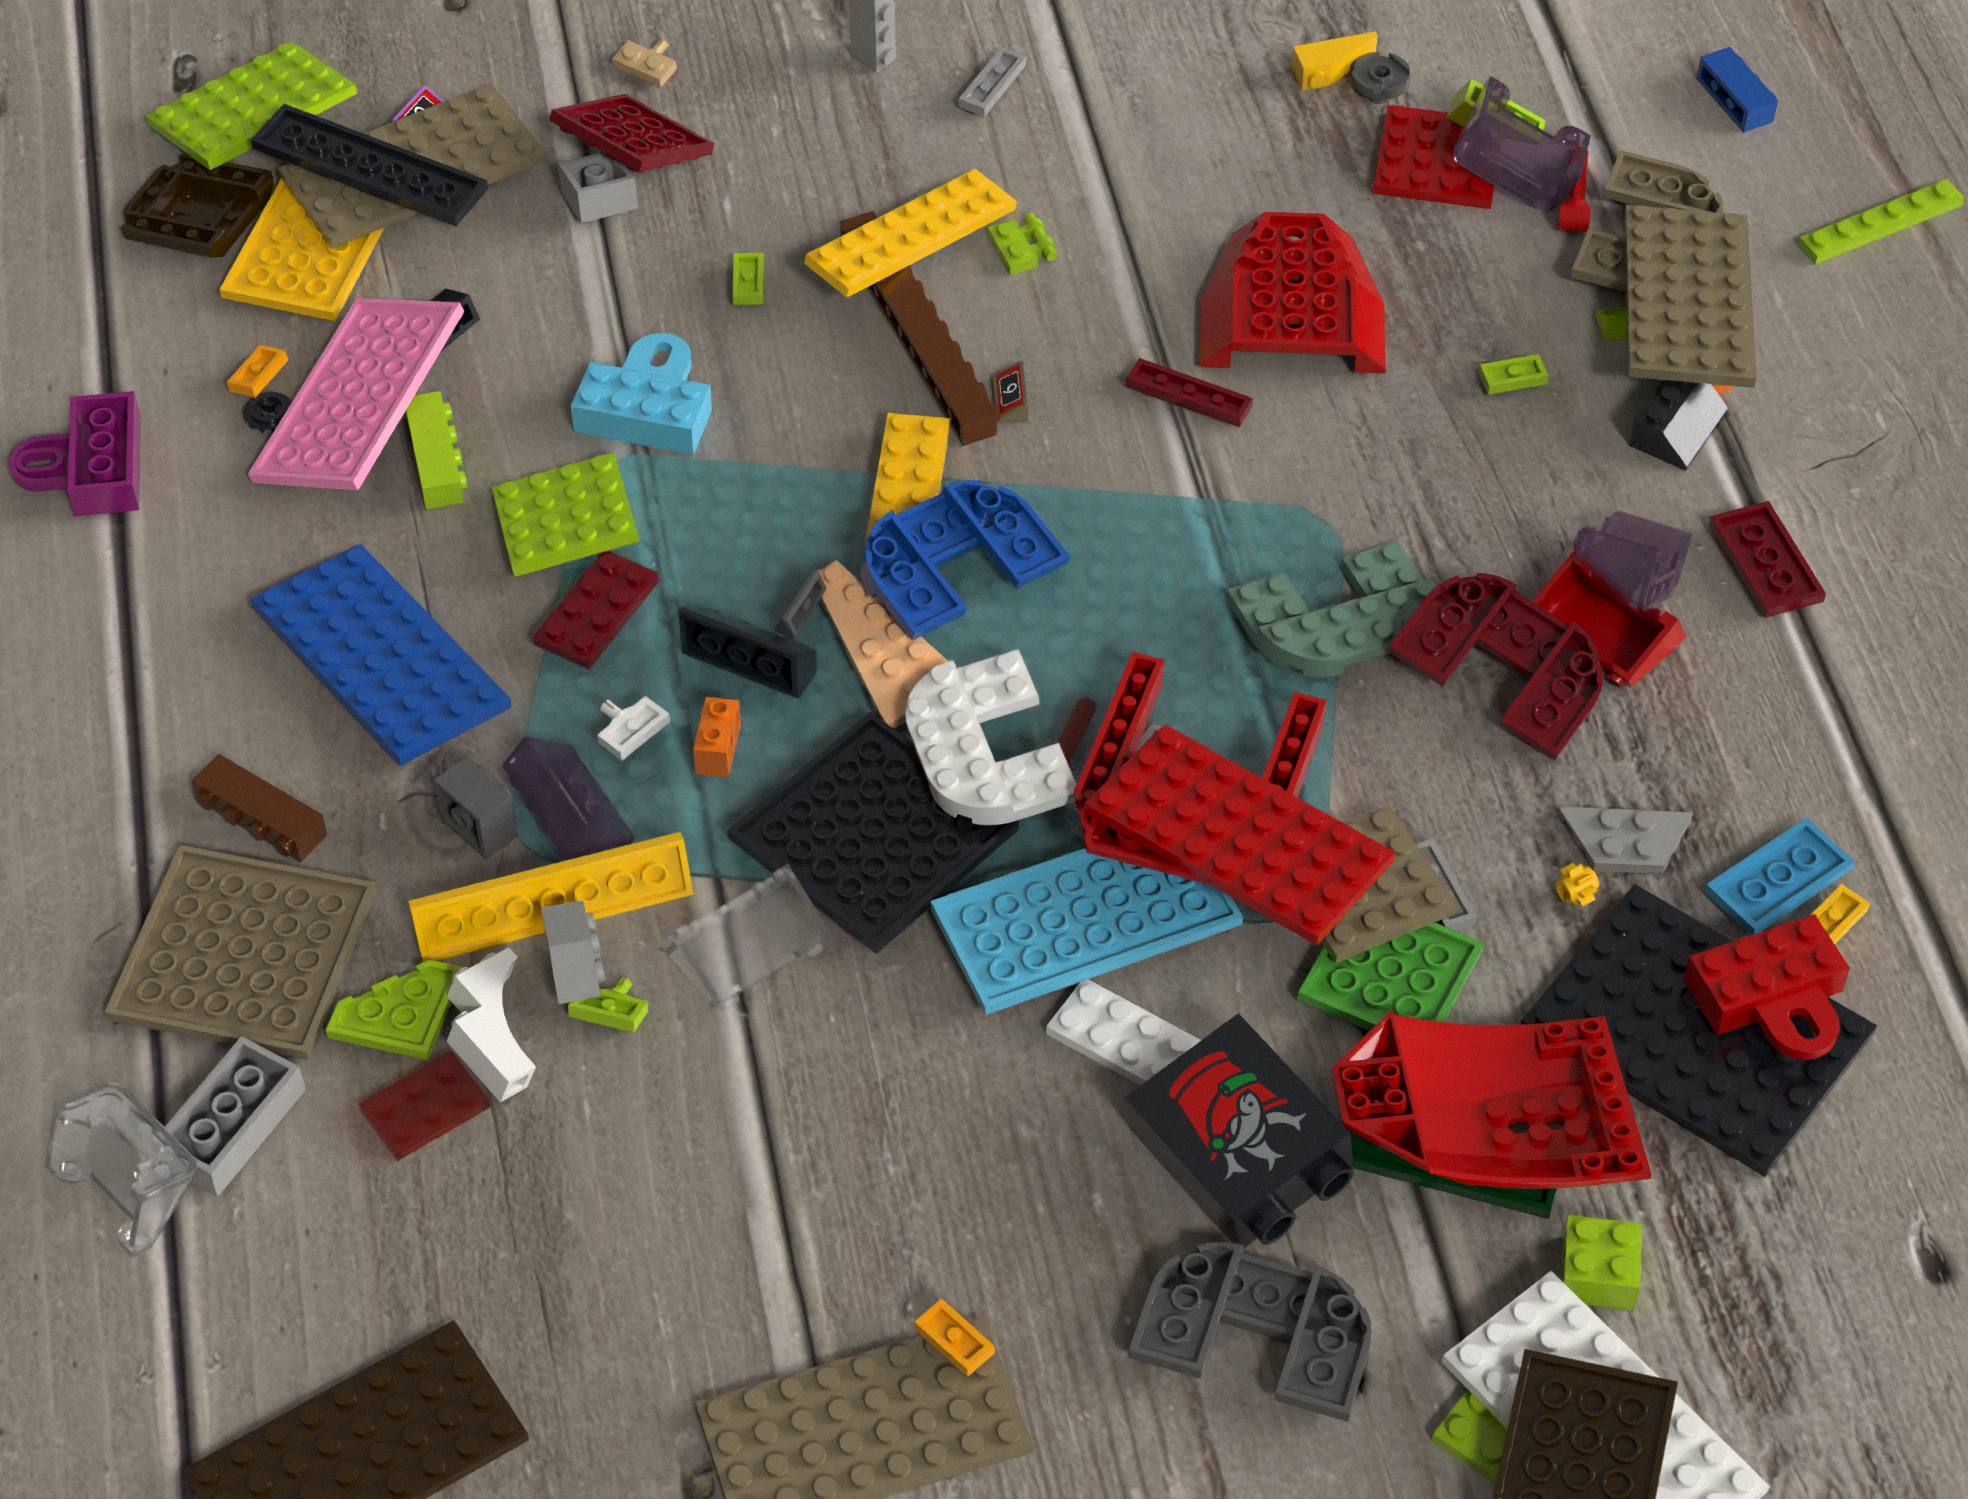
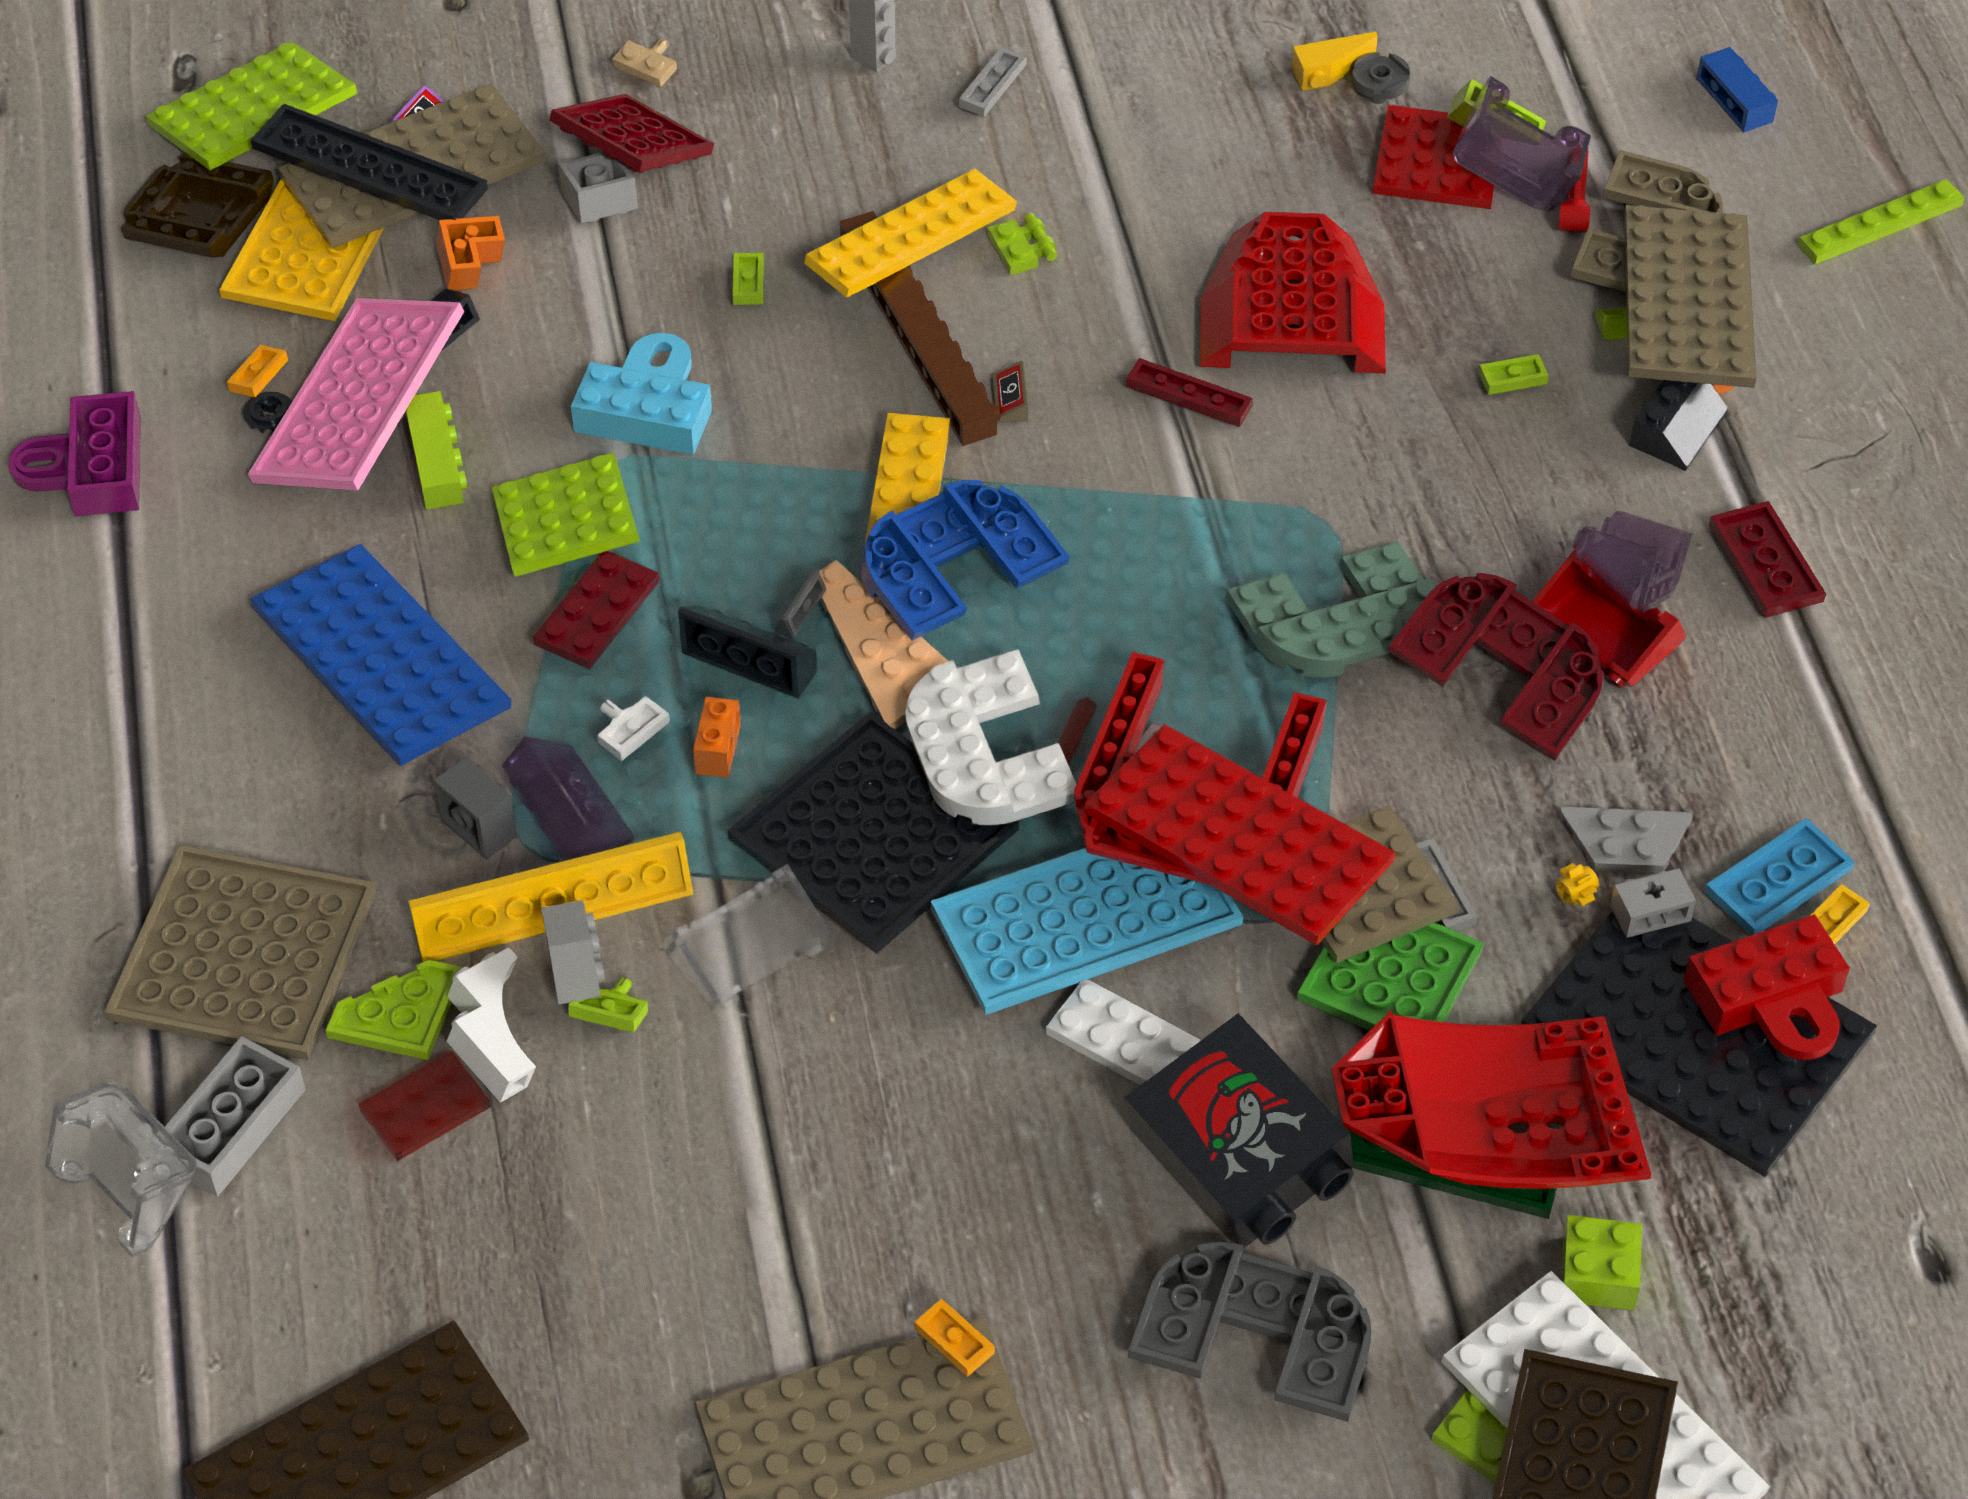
(259, 808): reddish brown brick -> none
(465, 245): none -> orange brick
(1652, 902): none -> light grey brick

